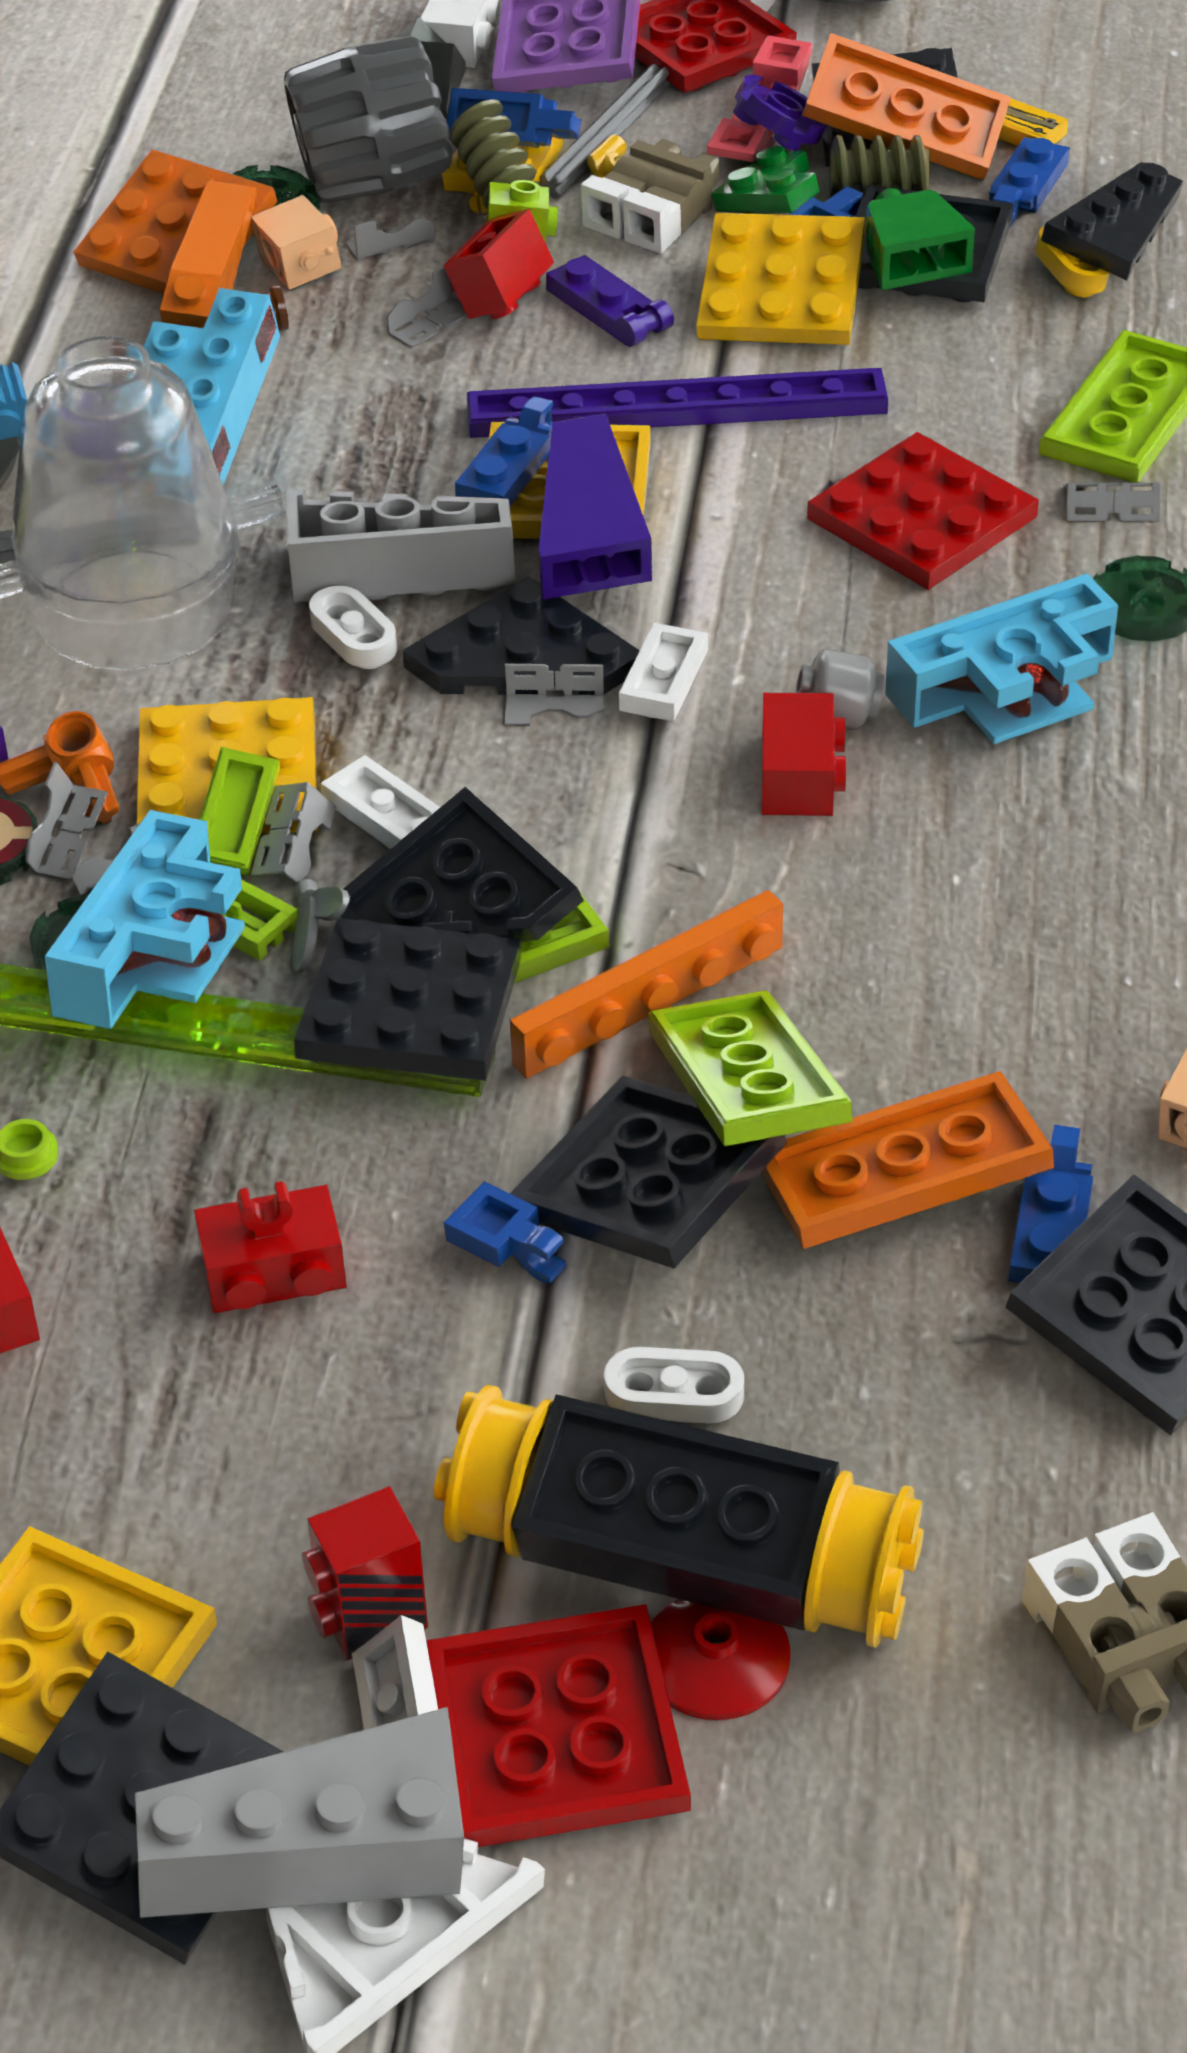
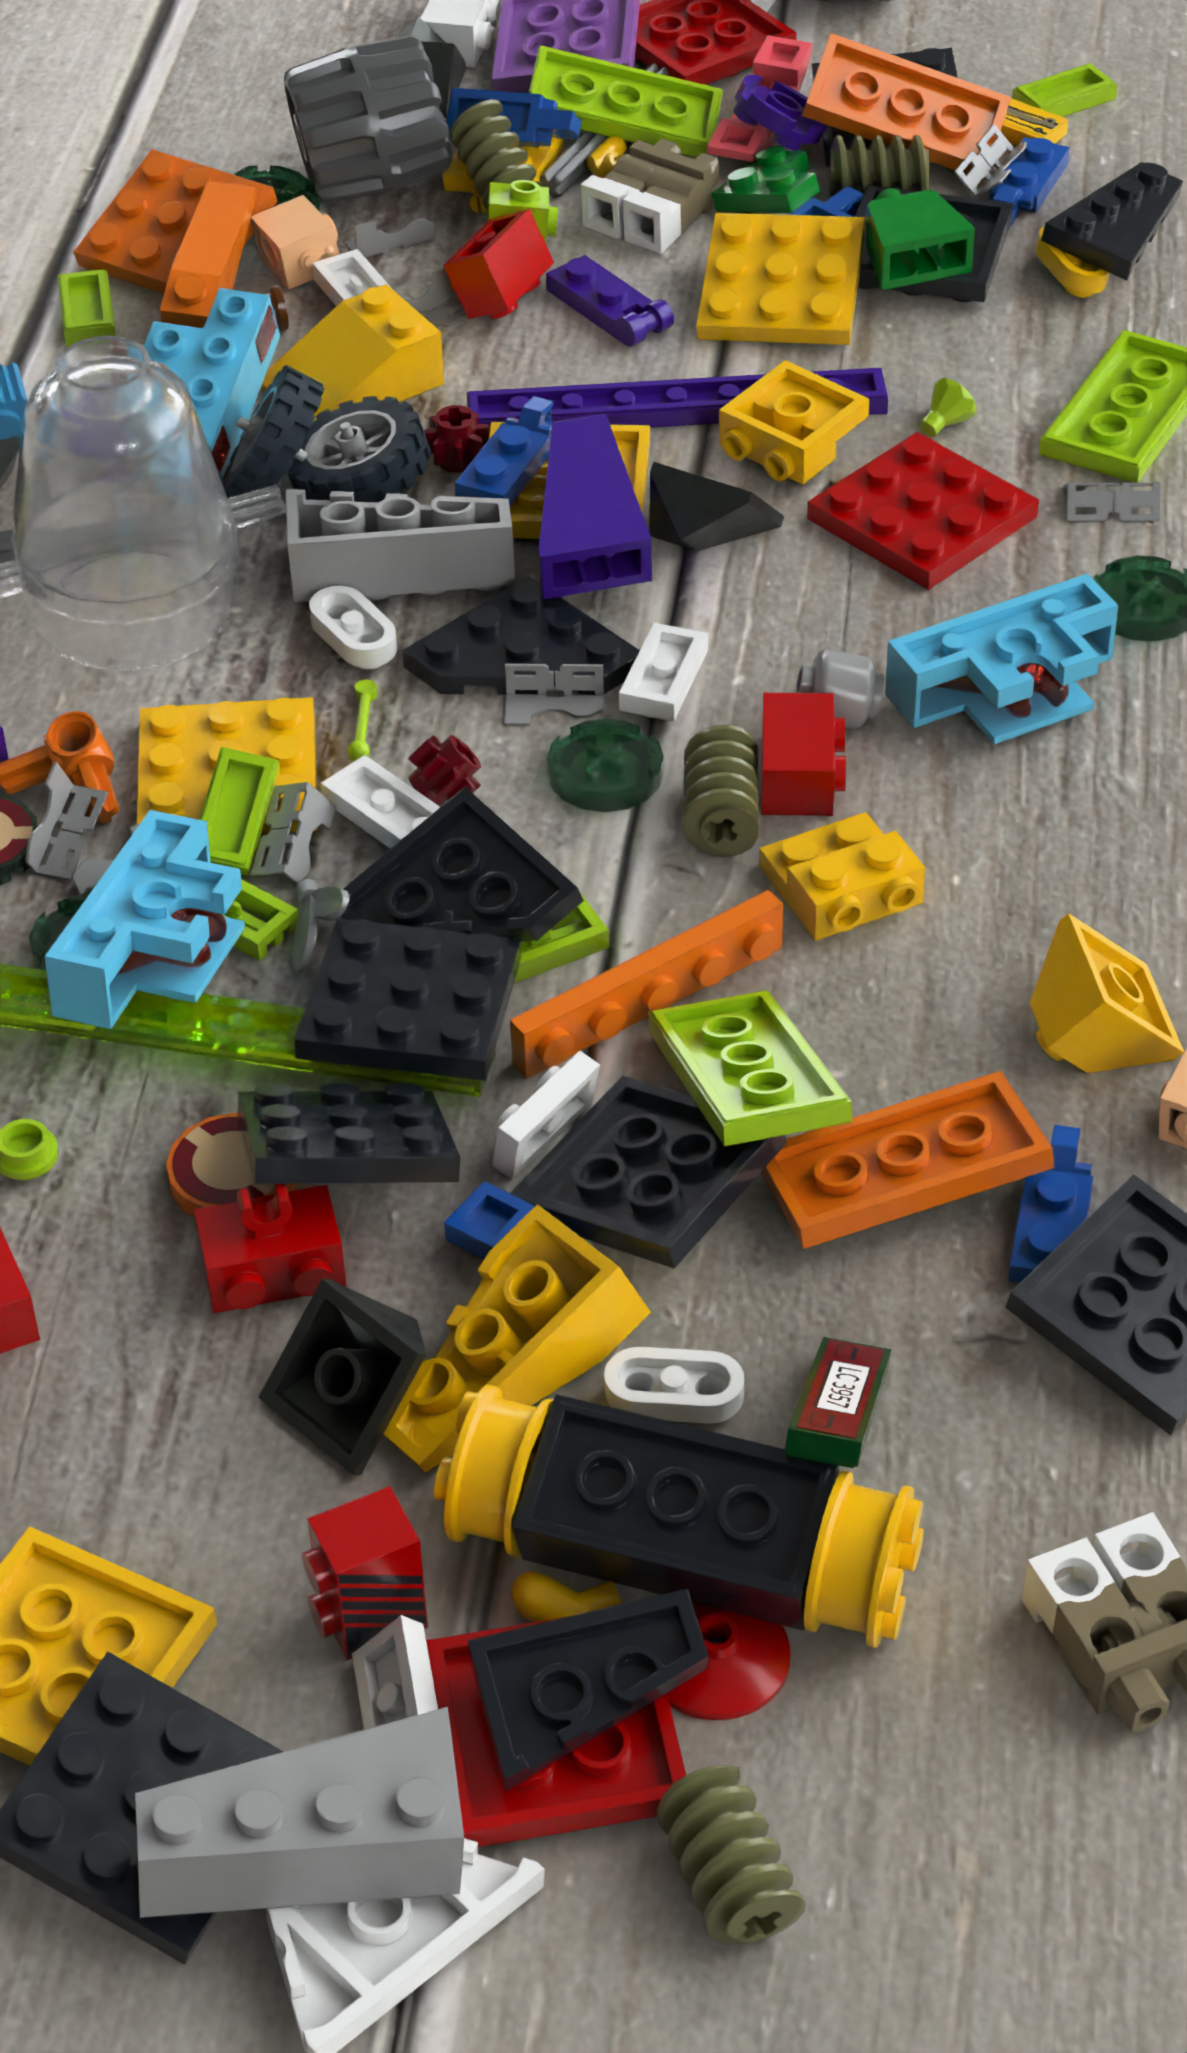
(86, 305): none -> lime tile
(212, 1165): none -> tile
(273, 433): none -> black wheel
(345, 275): none -> white plate
(345, 1372): none -> pearl dark grey slope
(346, 1135): none -> black plate
(362, 450): none -> black wheel
(365, 693): none -> lime hinge
(368, 349): none -> yellow slope
(443, 769): none -> dark red gear
(456, 437): none -> dark red gear
(533, 1325): none -> yellow wedge
(544, 1598): none -> yellow arm
(556, 1103): none -> white plate
(580, 1675): none -> black wing
(605, 765): none -> clear green tile
(628, 100): none -> lime tile
(703, 511): none -> pearl dark grey slope
(721, 791): none -> olive piece
(728, 1857): none -> olive piece
(790, 422): none -> yellow plate
(838, 1403): none -> tile
(844, 875): none -> yellow plate
(948, 406): none -> lime rock
(986, 160): none -> light grey piece
(1068, 91): none -> lime tile
(1099, 1004): none -> yellow slope

